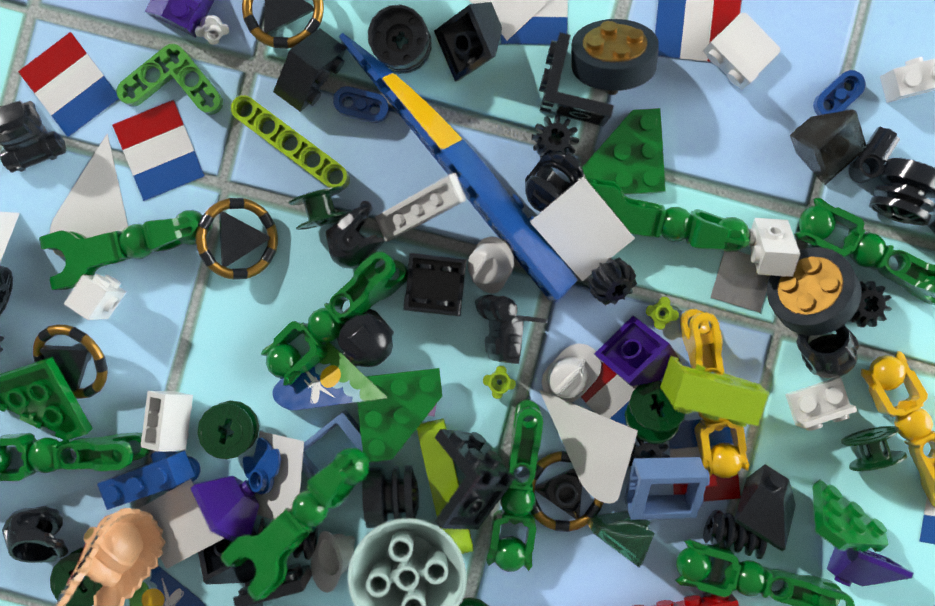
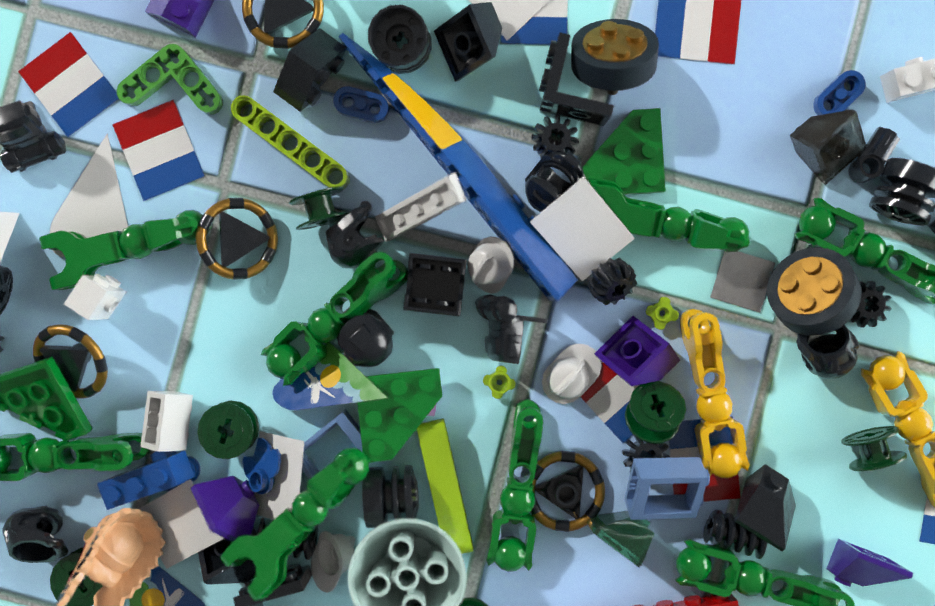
(211, 23): white plate -> none
(484, 480): black bracket -> none
(595, 446): white sticker -> none
(713, 394): lime wedge -> none
(742, 50): white bracket -> none
(773, 247): white brick -> none
(820, 404): white bracket -> none
(845, 522): green plate -> none

